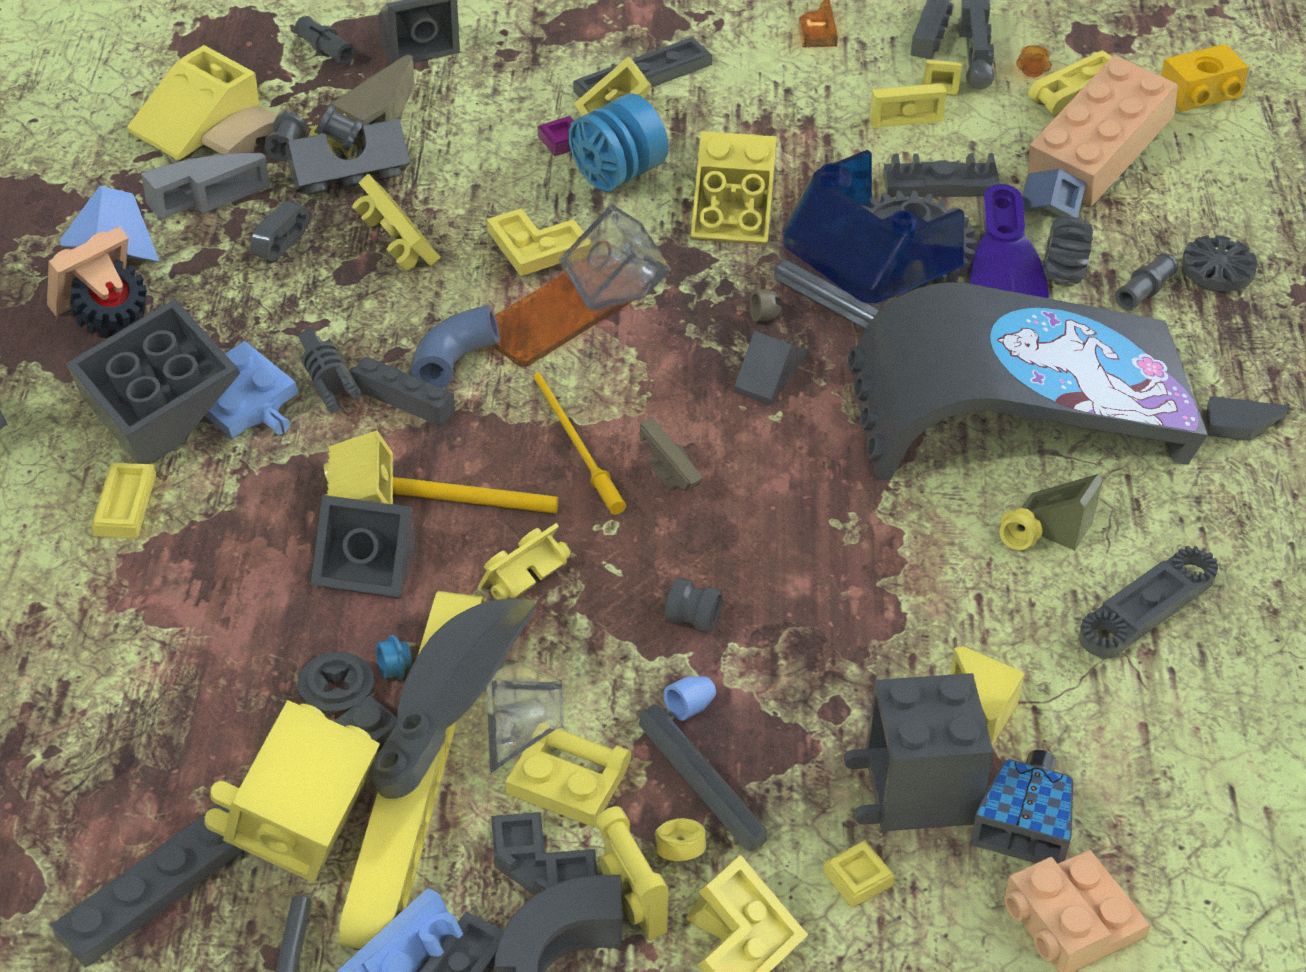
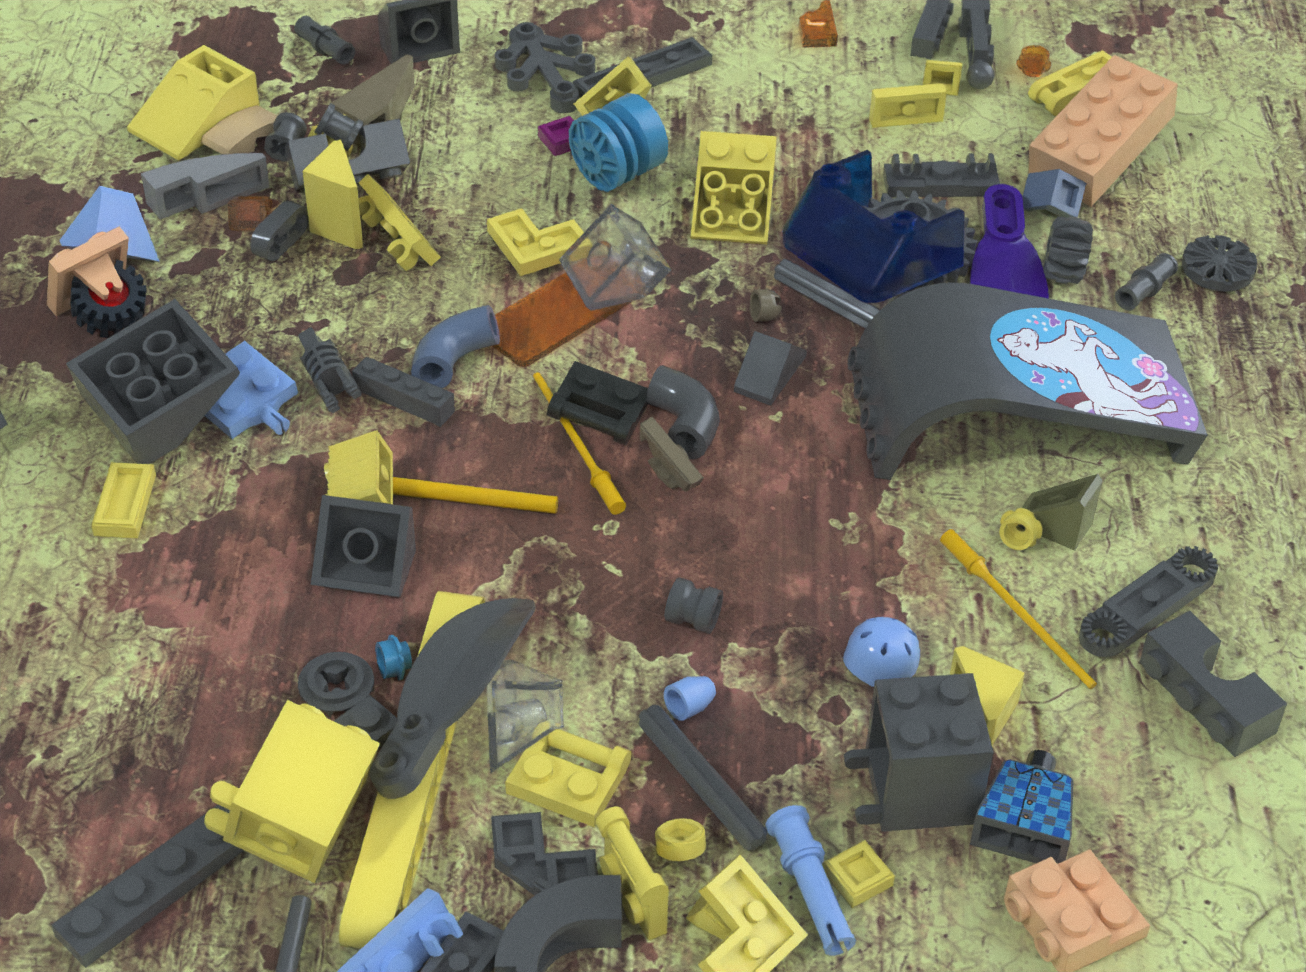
(248, 212): none -> clear orange slope
(333, 197): none -> light yellow slope
(530, 40): none -> dark grey plant
(535, 551): light yellow hinge -> none
(599, 401): none -> pearl dark grey plate
(691, 404): none -> dark grey cylinder
(804, 860): none -> light blue pin
(879, 637): none -> light blue helmet
(976, 565): none -> yellow piece
(1206, 76): yellow brick -> none
(1231, 710): none -> dark grey arch
(1241, 417): dark grey tile -> none

